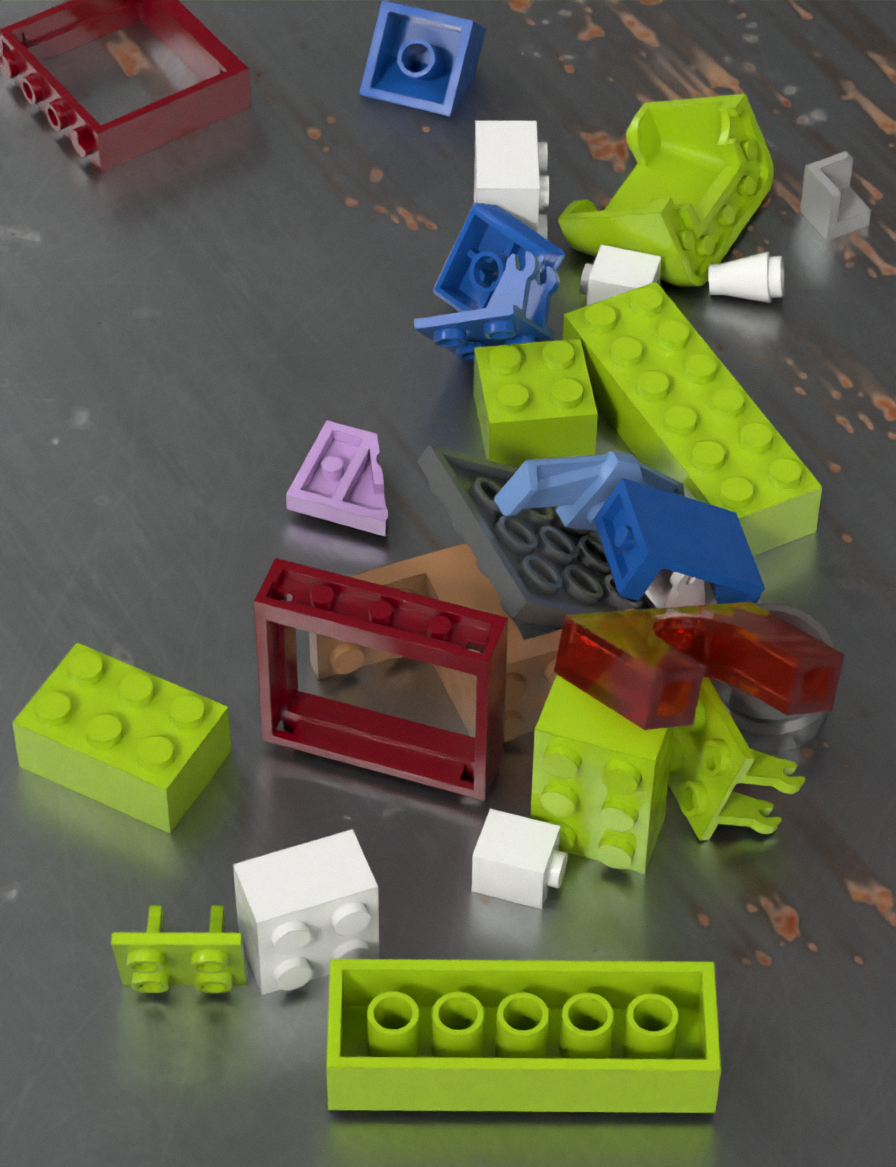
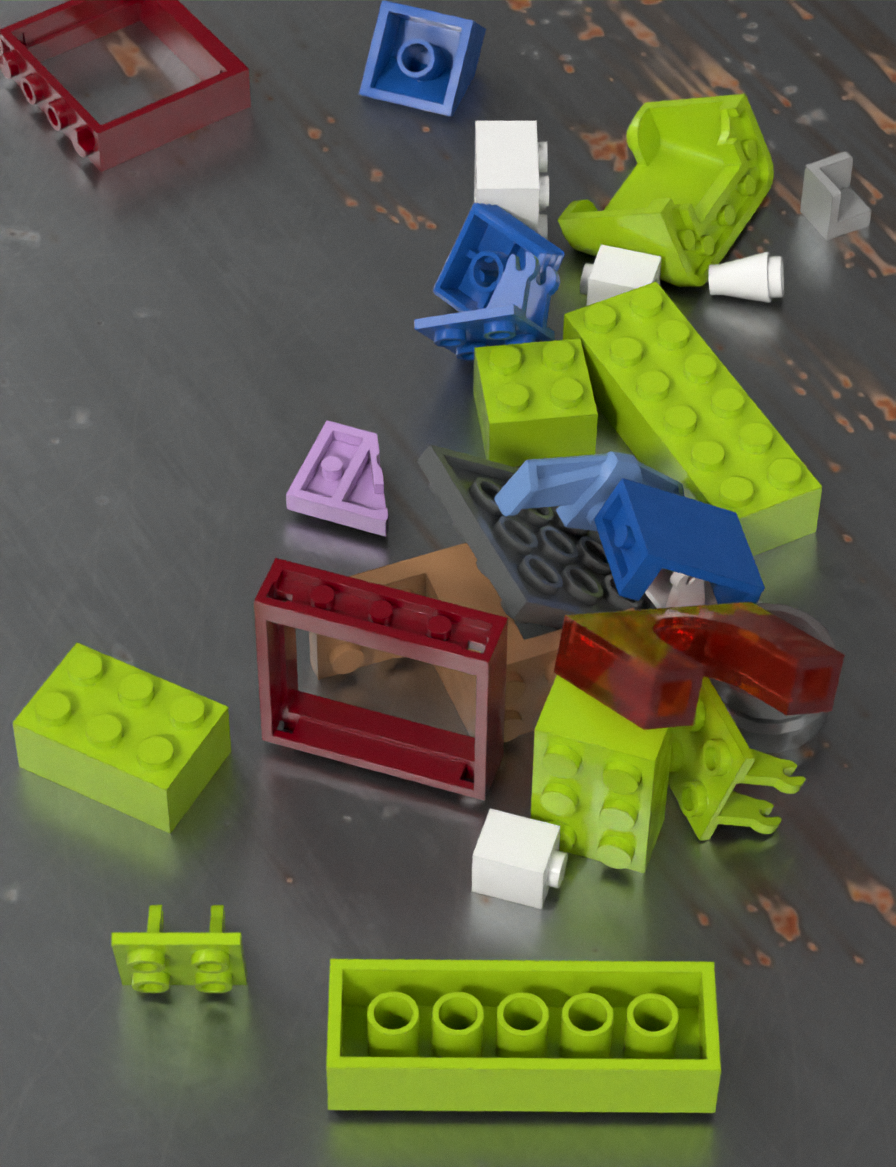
(306, 909): white brick -> none

